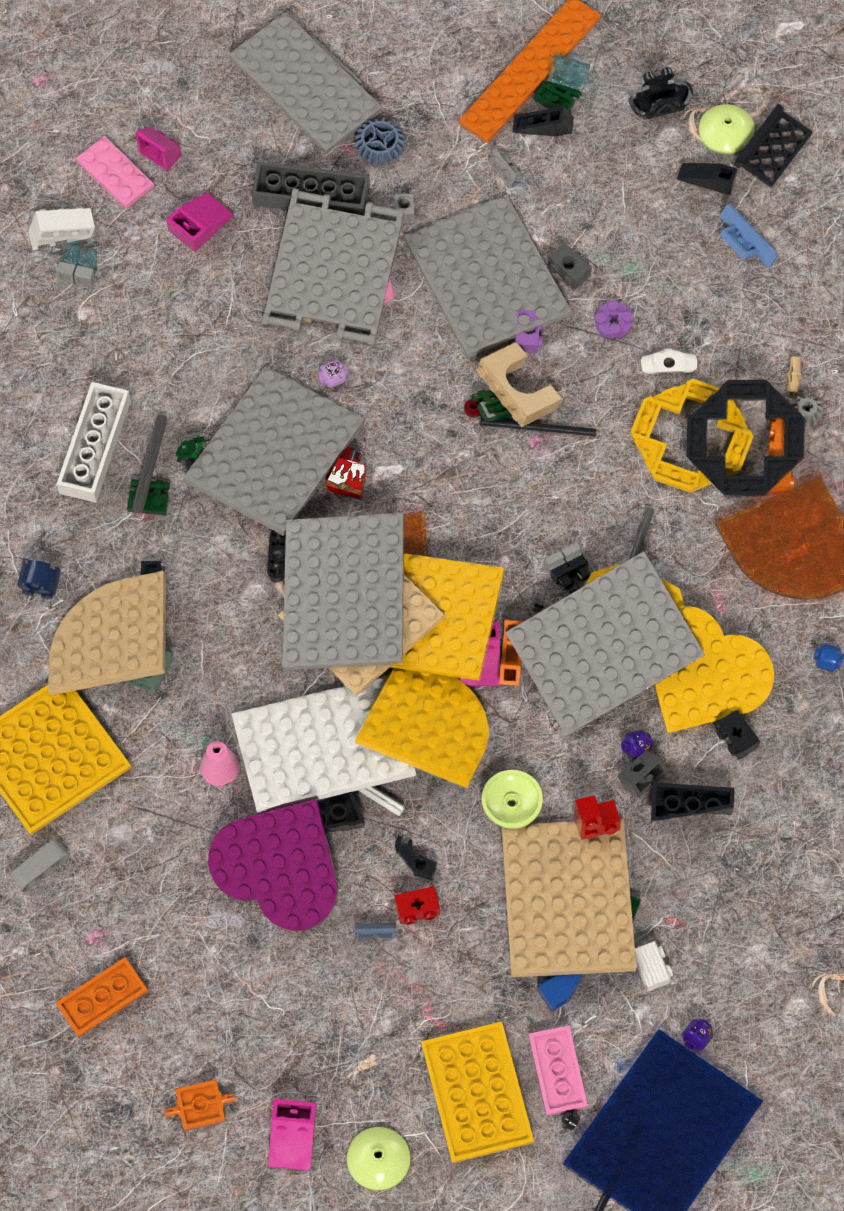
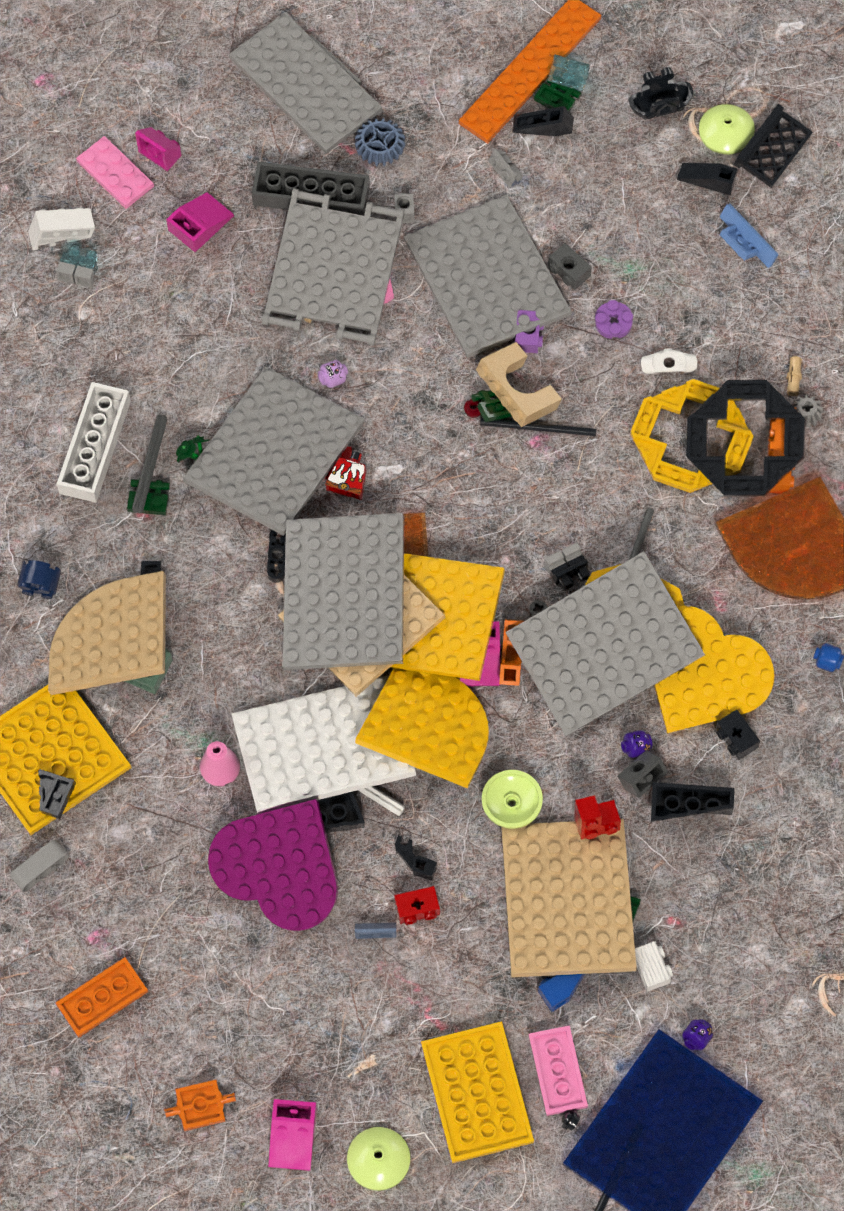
(54, 793): none -> wing

